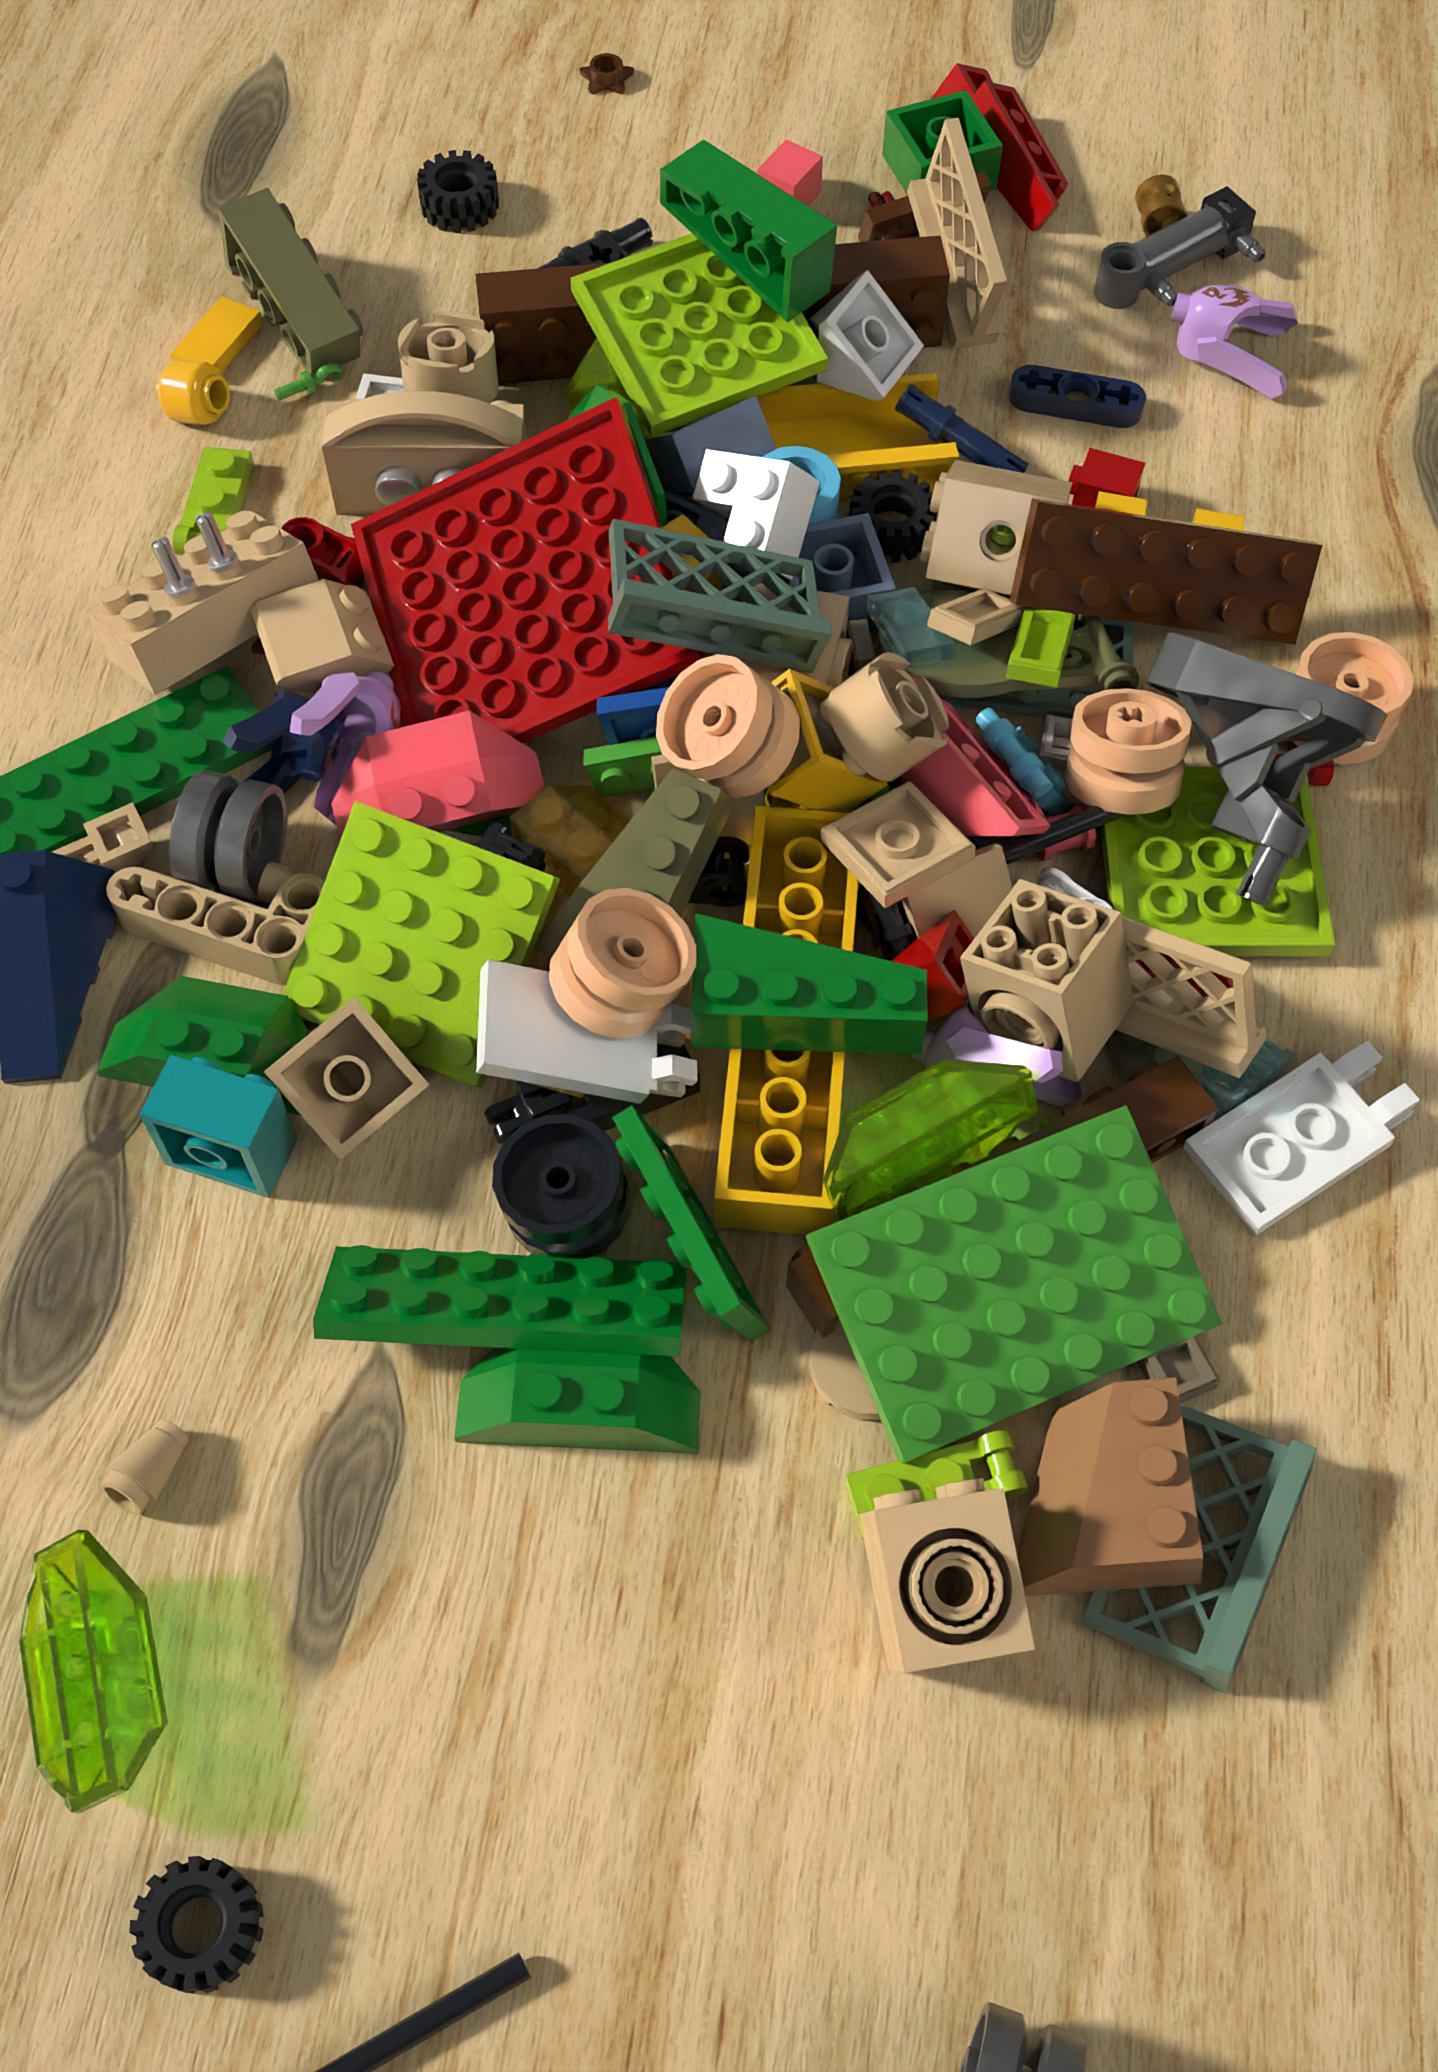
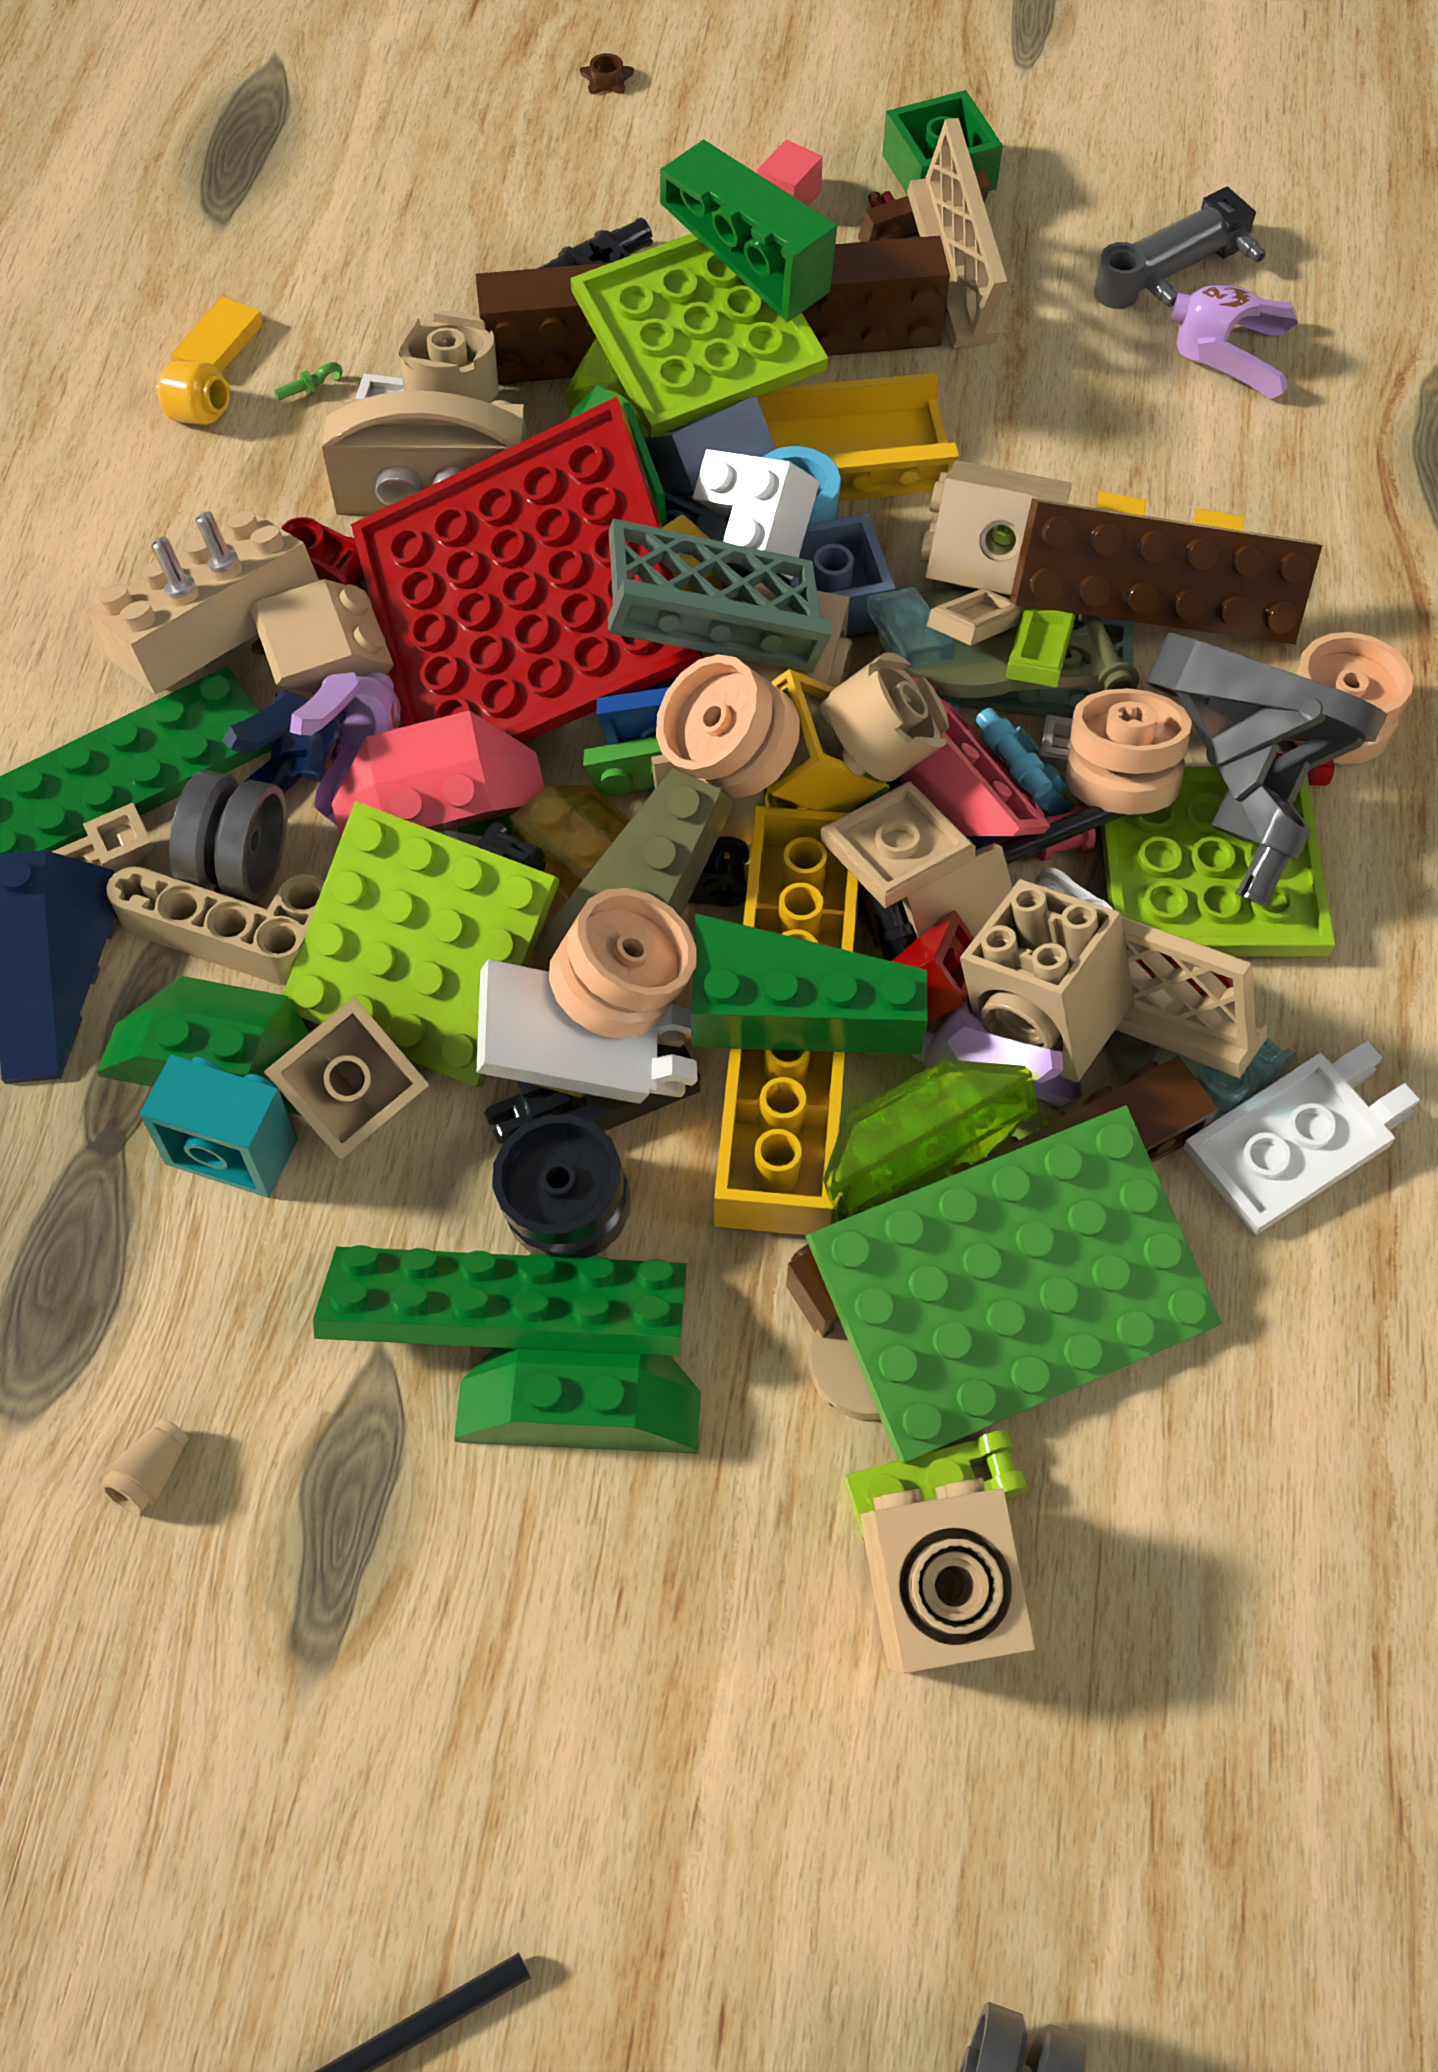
(89, 1672): clear neon green wedge -> none
(157, 1912): black tyre -> none
(216, 488): lime plate -> none
(271, 880): tan hinge -> none
(286, 278): olive wedge -> none
(458, 173): black tyre -> none
(694, 1237): green plate -> none
(862, 645): dark tan tile -> none
(864, 340): white slope -> none
(898, 496): black tyre -> none
(948, 427): dark blue pin -> none
(1027, 170): red wedge -> none
(1093, 386): dark blue beam -> none
(1106, 474): red brick -> none
(1113, 1496): medium nougat wedge -> none
(1159, 203): pearl gold wheel -> none
(1187, 1364): dark tan tile -> none
(1251, 1567): sand green fence -> none

